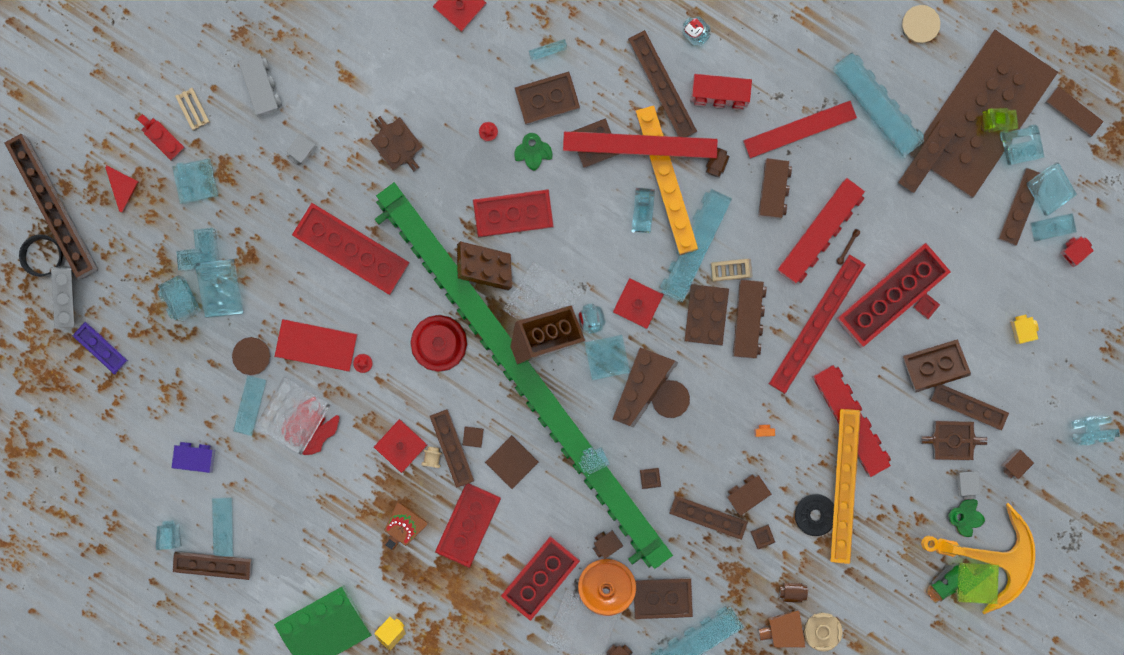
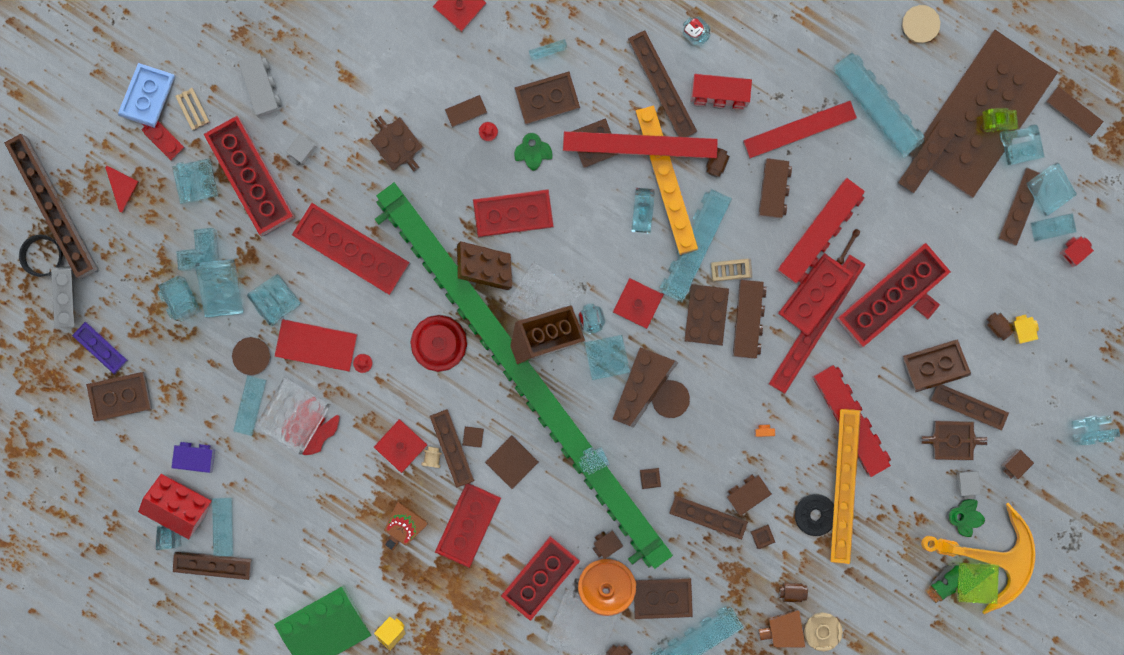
(118, 396): none -> reddish brown plate
(146, 95): none -> light blue tile
(174, 506): none -> red brick
(249, 176): none -> red brick
(273, 300): none -> clear light blue plate
(466, 111): none -> reddish brown tile
(816, 294): none -> red tile
(999, 326): none -> reddish brown brick

